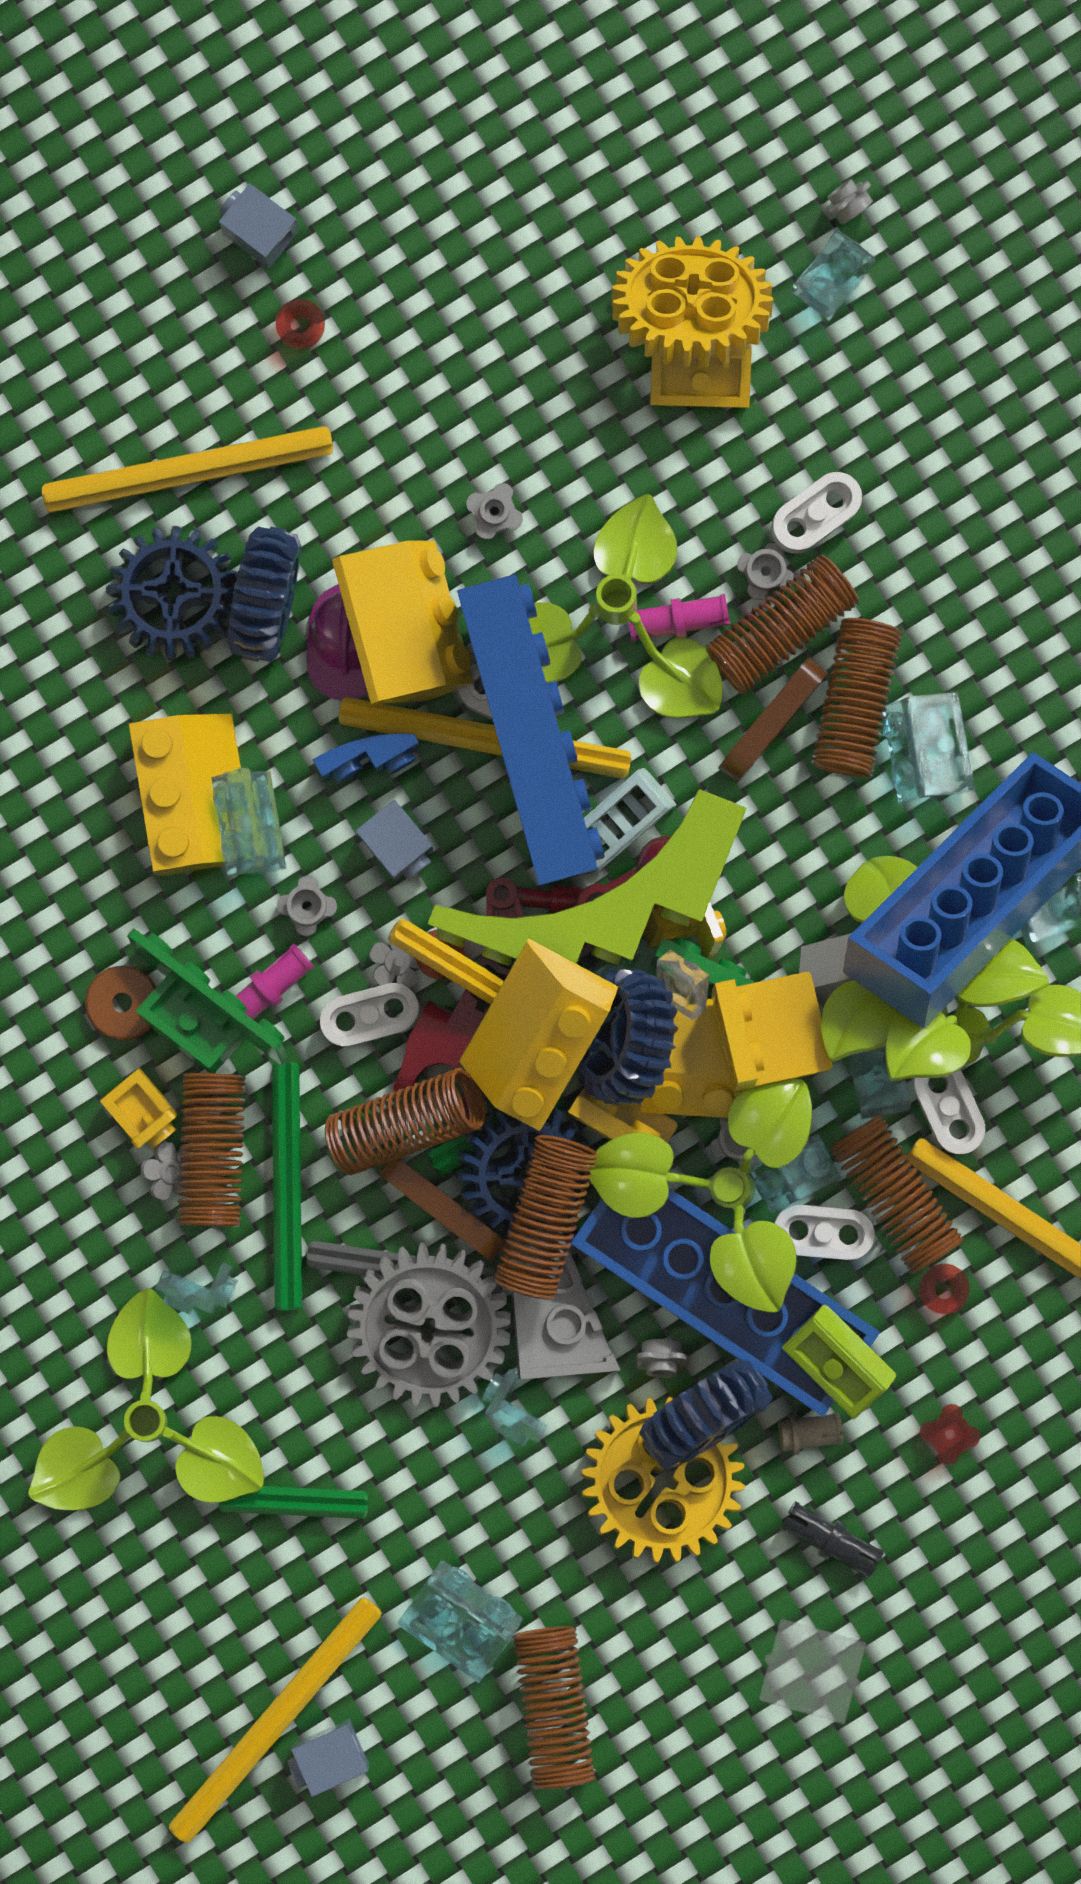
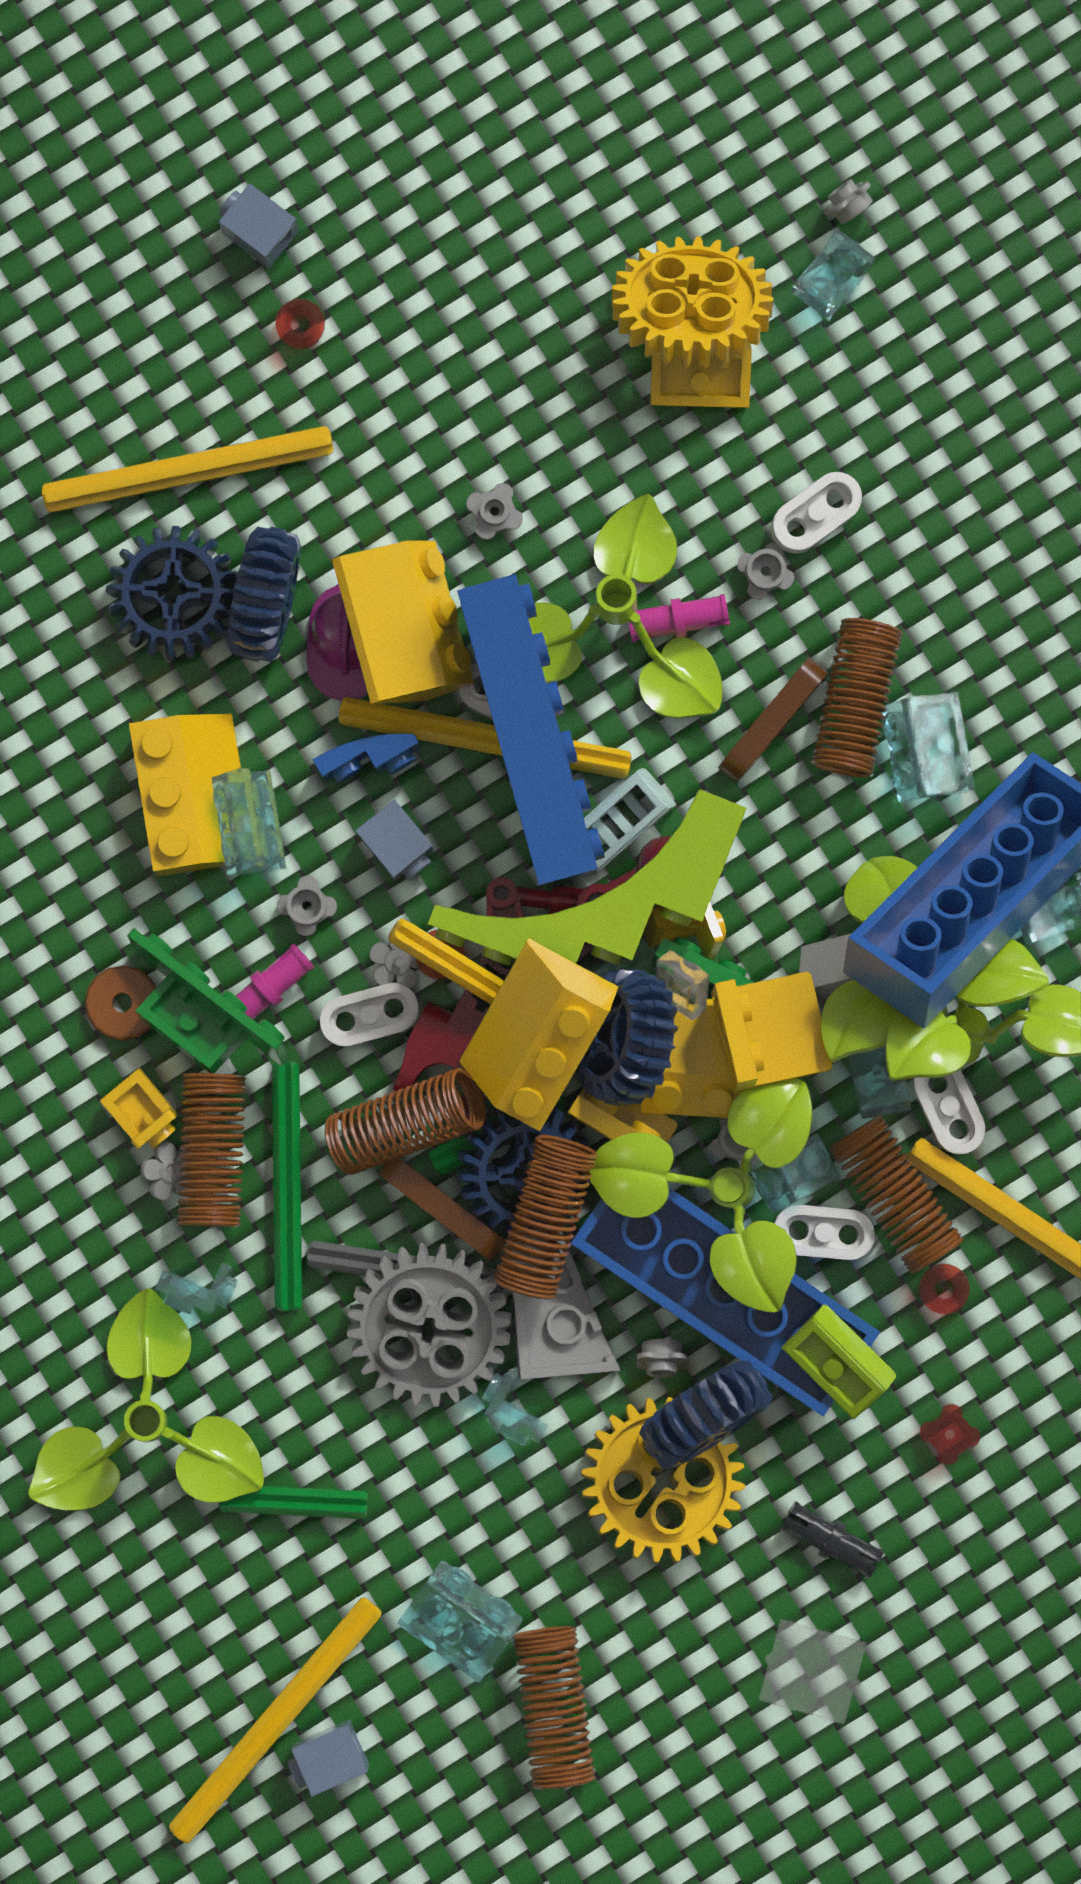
(786, 631): dark orange piece -> none
(810, 1432): dark tan pin -> none

